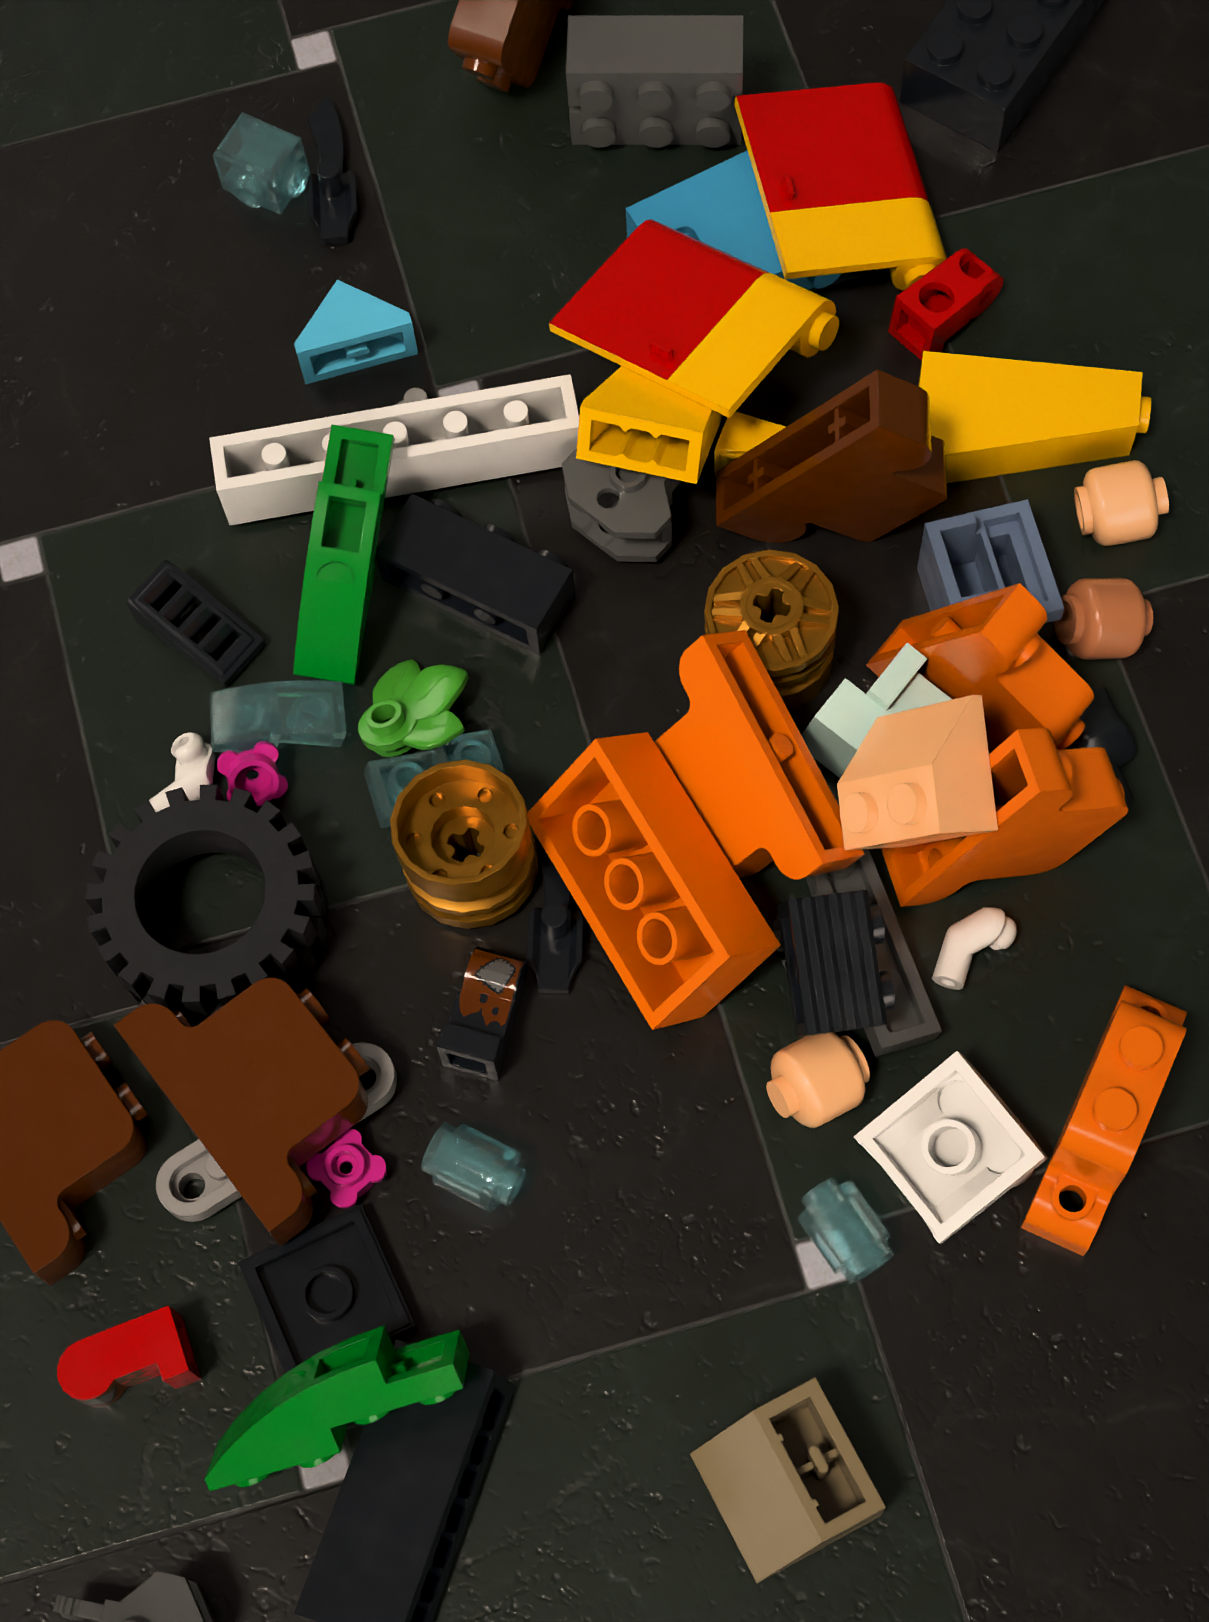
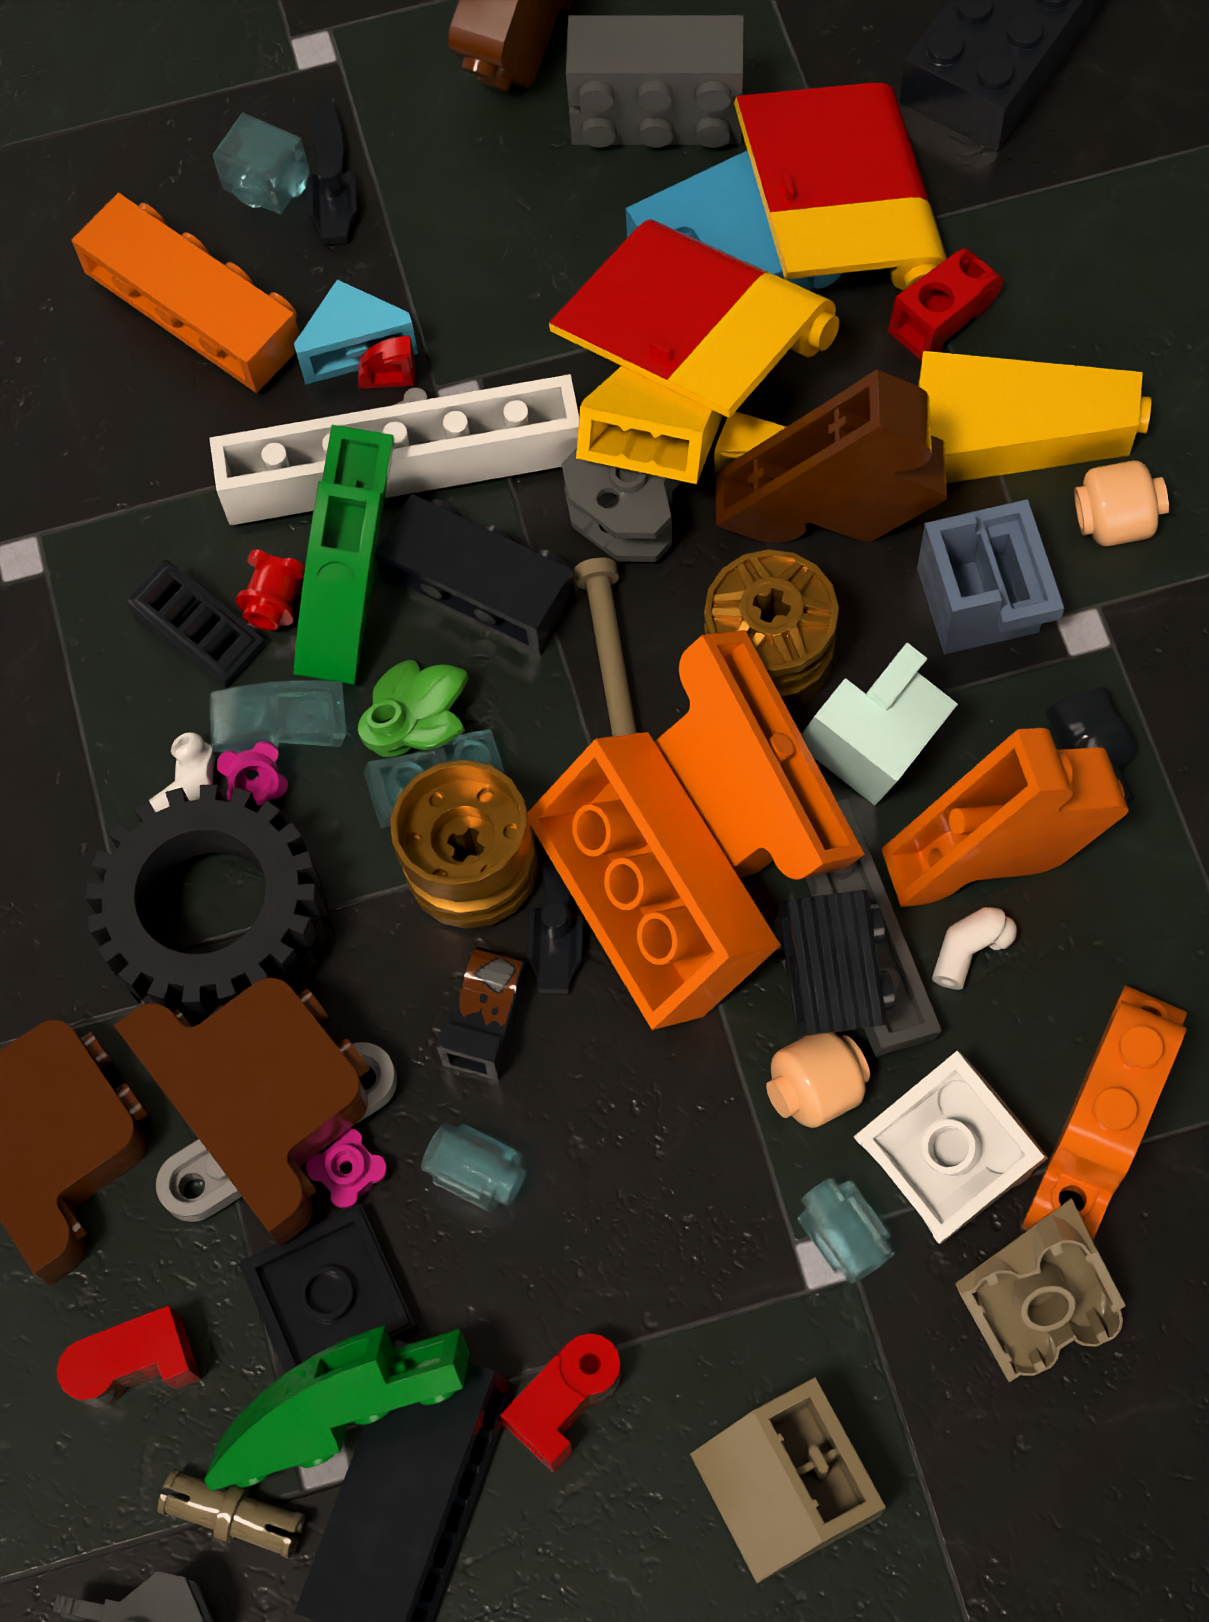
(188, 291): none -> orange brick
(231, 1513): none -> dark tan pin
(271, 590): none -> red brick
(388, 364): none -> red tile
(578, 1376): none -> red leg
(597, 577): none -> dark tan bar
(919, 778): light nougat slope -> none
(996, 652): orange brick -> none
(1043, 1295): none -> dark tan slope
(1104, 618): nougat head -> none

